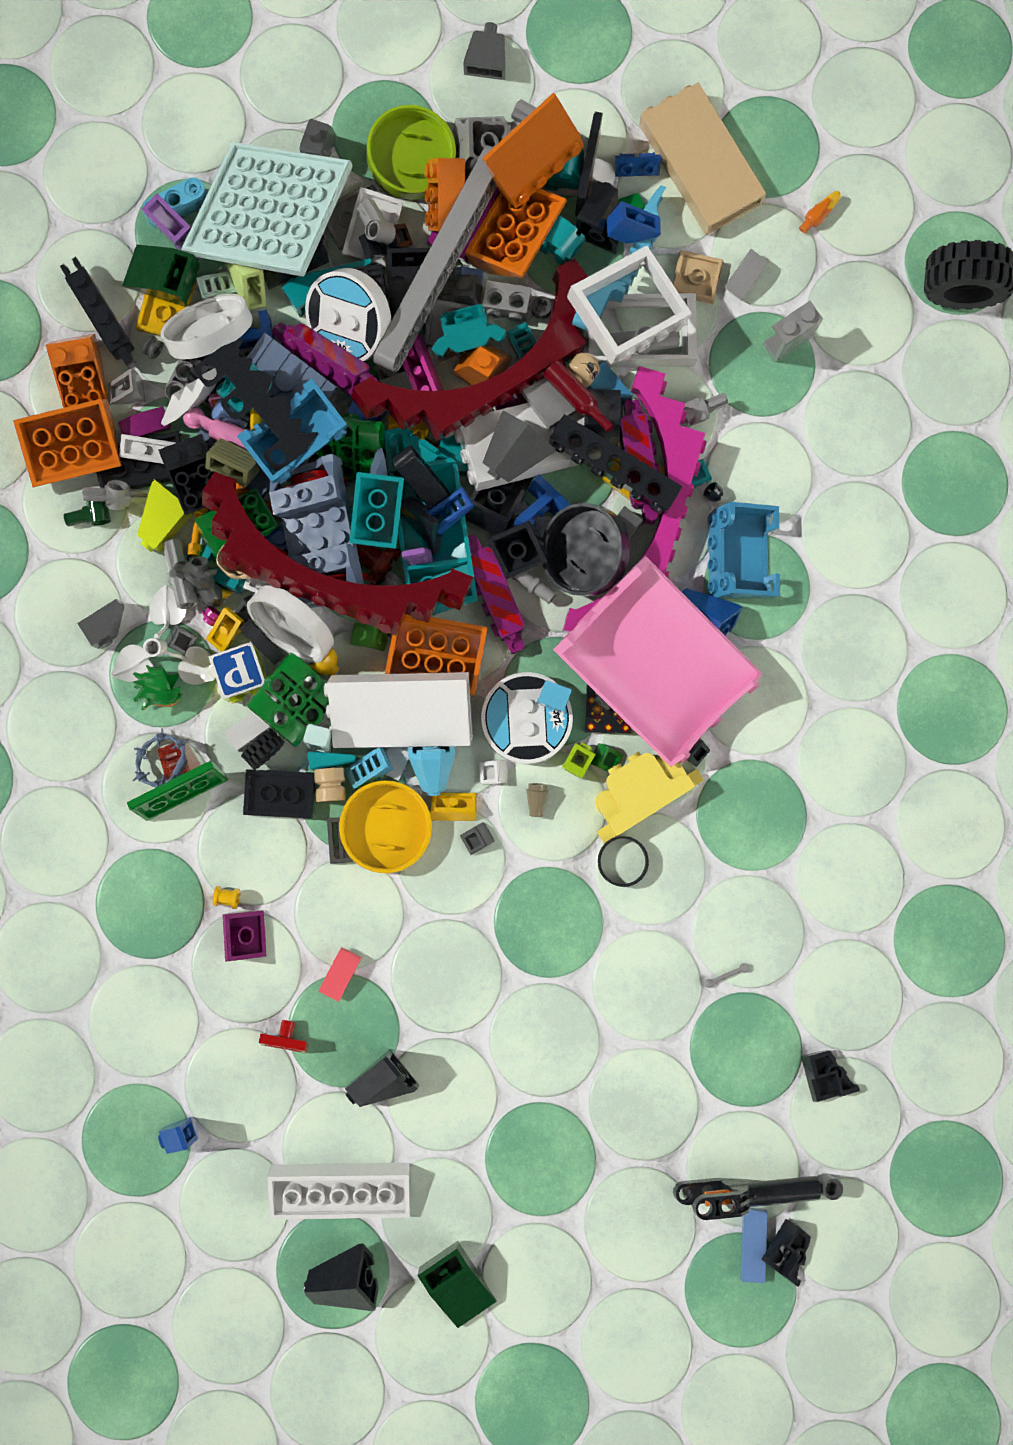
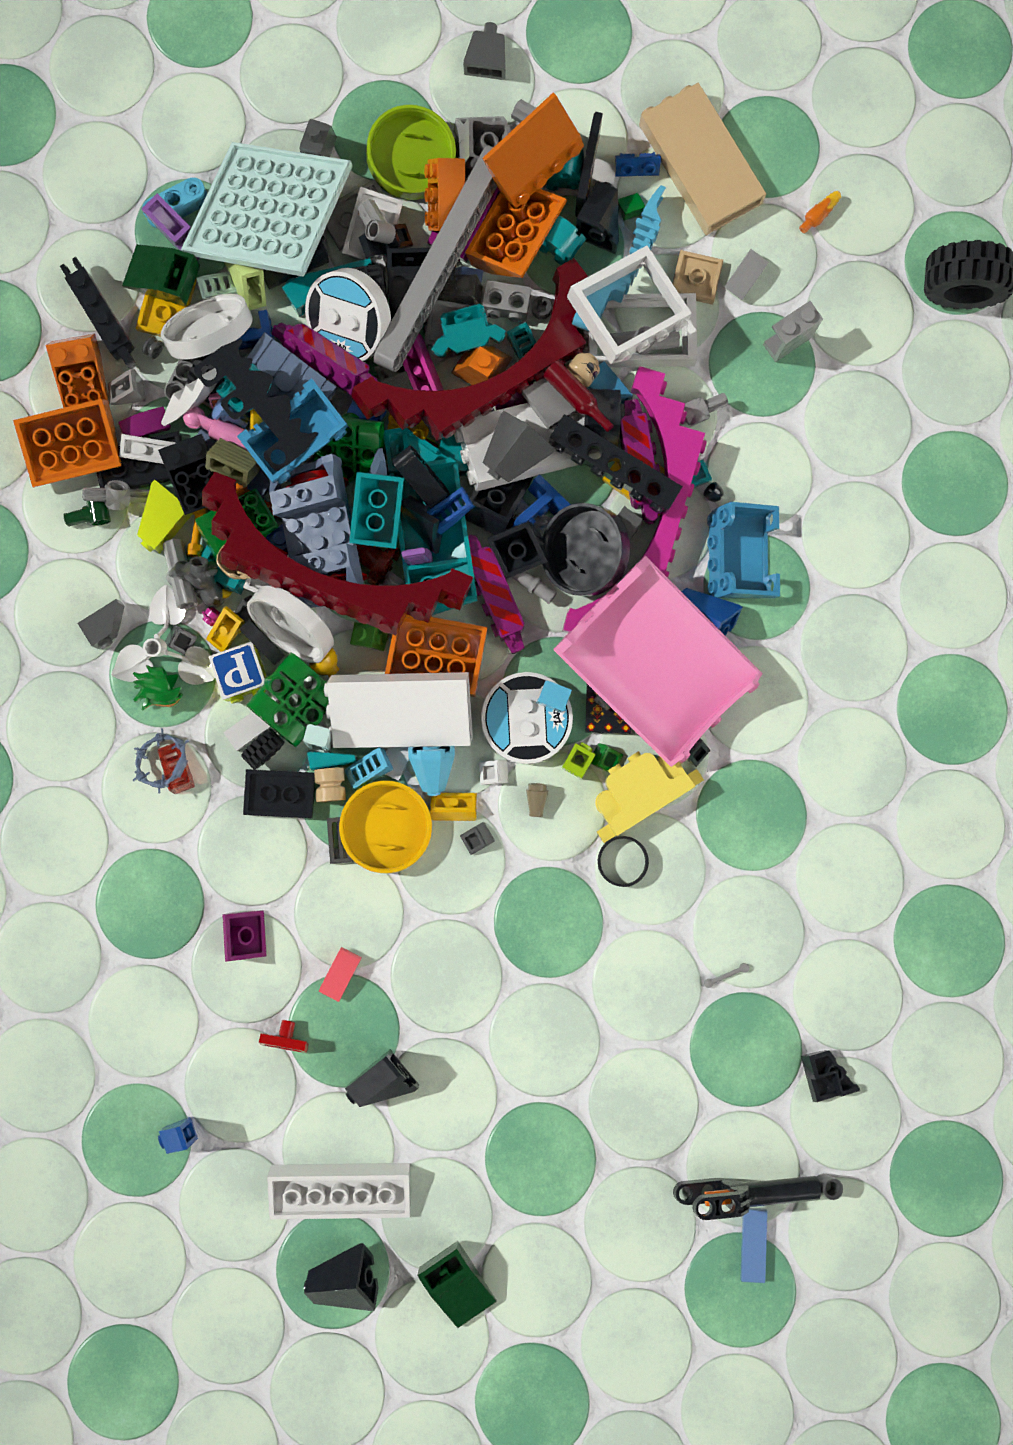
(177, 791): green tile -> none
(226, 897): yellow bush -> none
(632, 224): blue slope -> none
(788, 1251): black slope -> none

